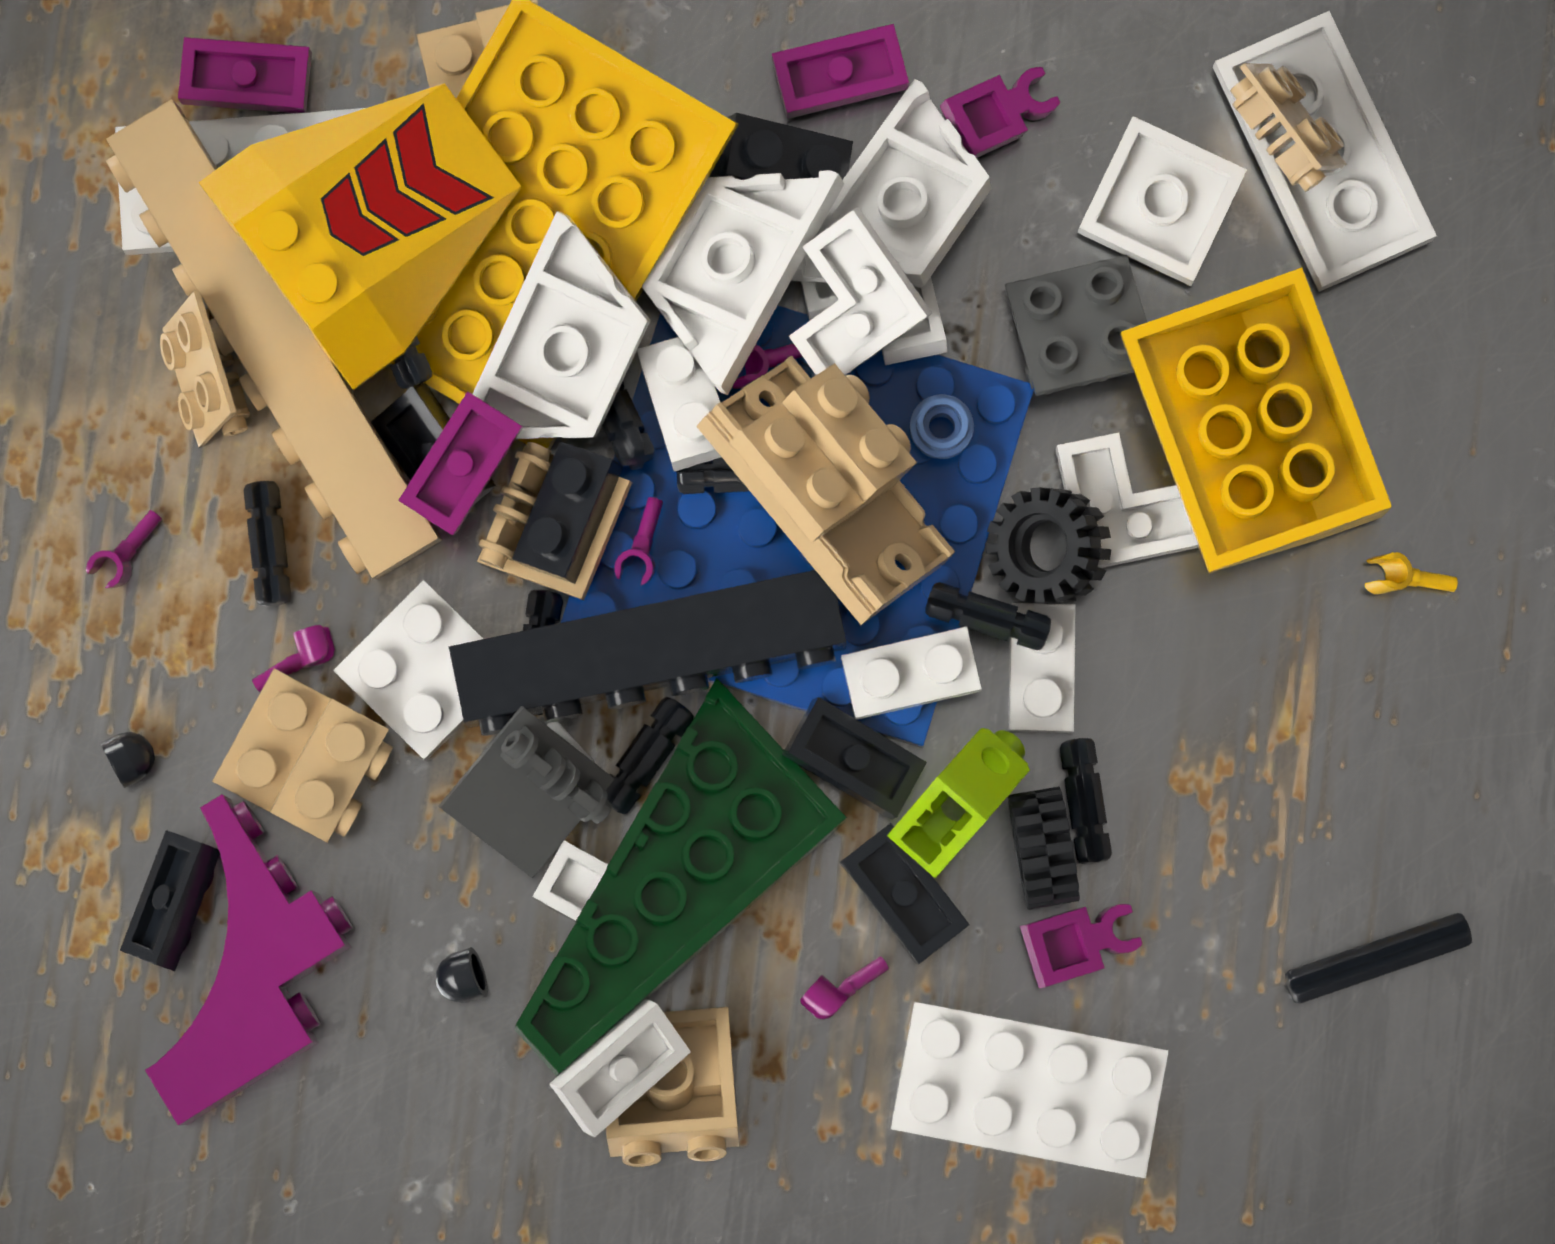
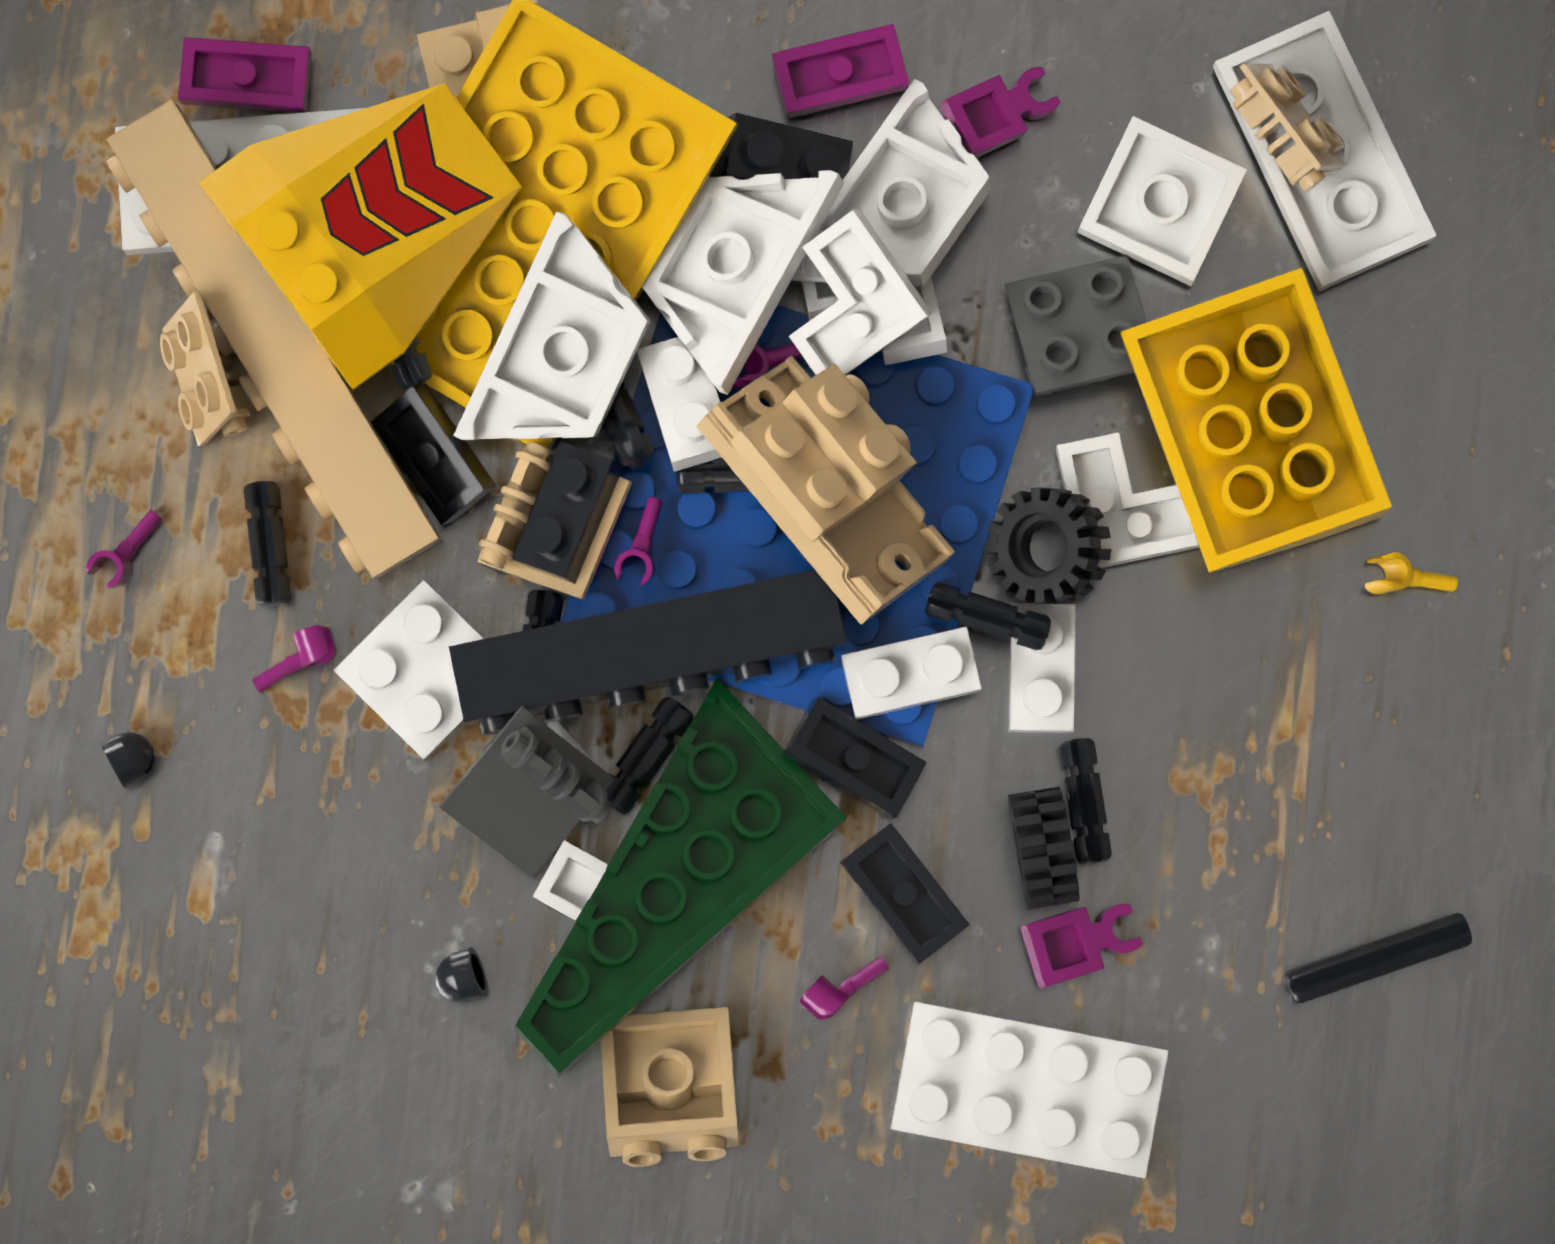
(170, 900): black plate -> none
(270, 943): magenta arch -> none
(303, 757): tan plate -> none
(460, 463): magenta plate -> none
(620, 1067): white plate -> none
(946, 407): medium blue plate -> none
(978, 781): lime torso -> none

